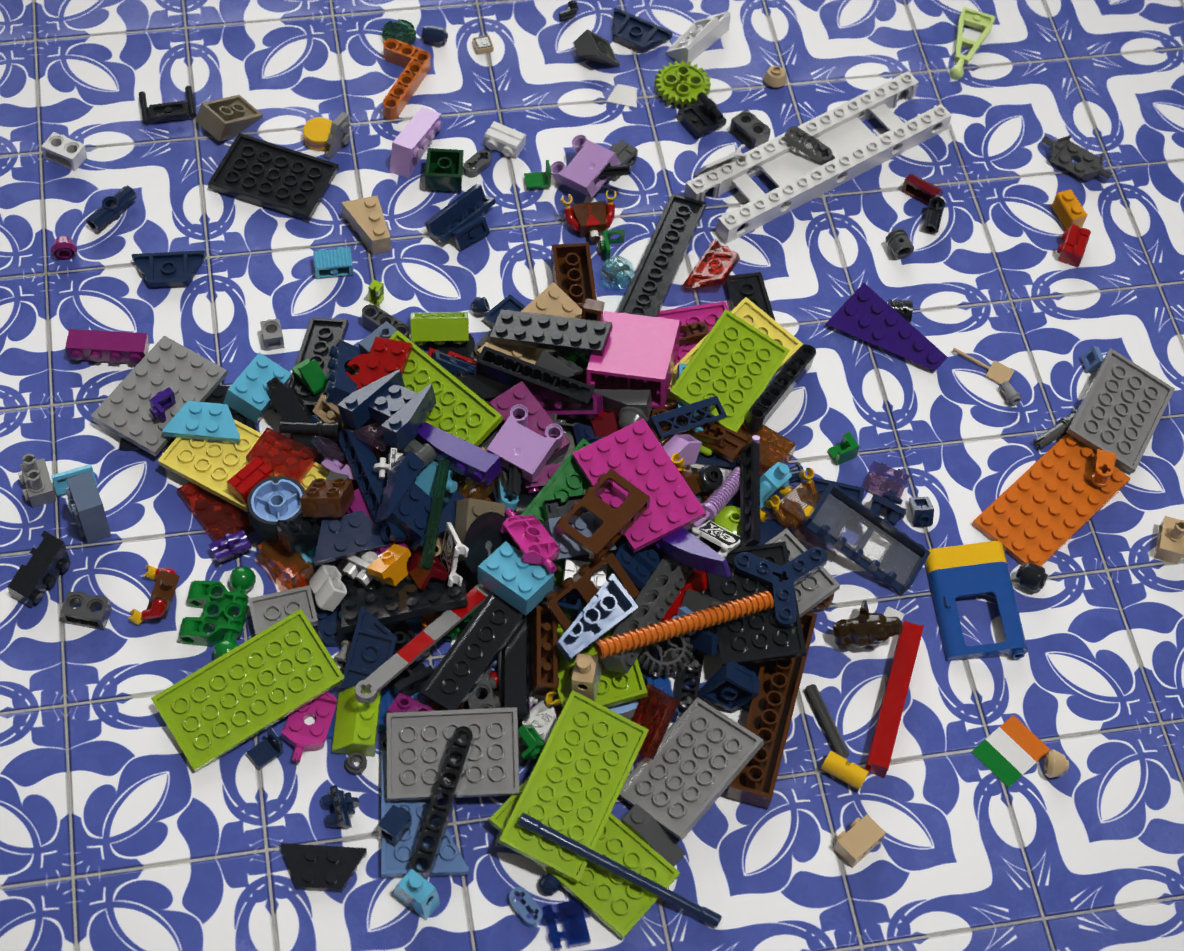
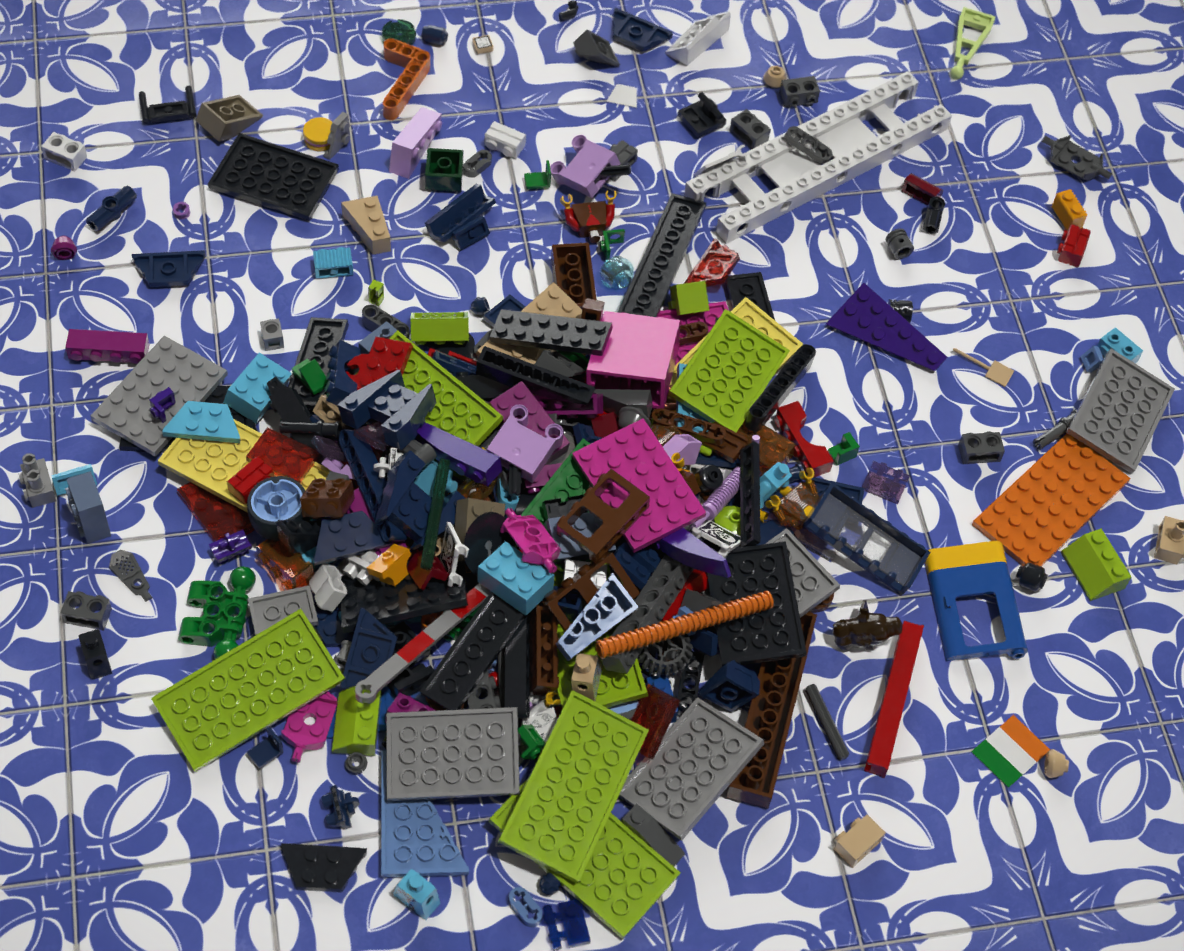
(41, 571): black wedge -> none
(94, 649): none -> black torso
(131, 576): none -> dark grey piece
(161, 594): torso -> none
(181, 205): none -> medium lavender bush
(394, 824): dark blue brick -> none
(443, 790): black beam -> none
(681, 83): lime gear -> none
(686, 413): dark blue fence -> none
(689, 298): none -> lime plate
(701, 912): dark blue piece -> none
(783, 592): dark blue piece -> none
(791, 420): none -> red arch
(799, 91): none -> dark grey brick
(844, 771): yellow pin -> none
(890, 612): white sticker -> none
(896, 511): dark blue hips -> none
(922, 511): dark blue bracket -> none
(981, 450): none -> dark grey brick
(1012, 396): light grey pin -> none
(1096, 565): none -> lime slope
(1103, 467): orange piece -> none
(1120, 343): none -> medium azure brick

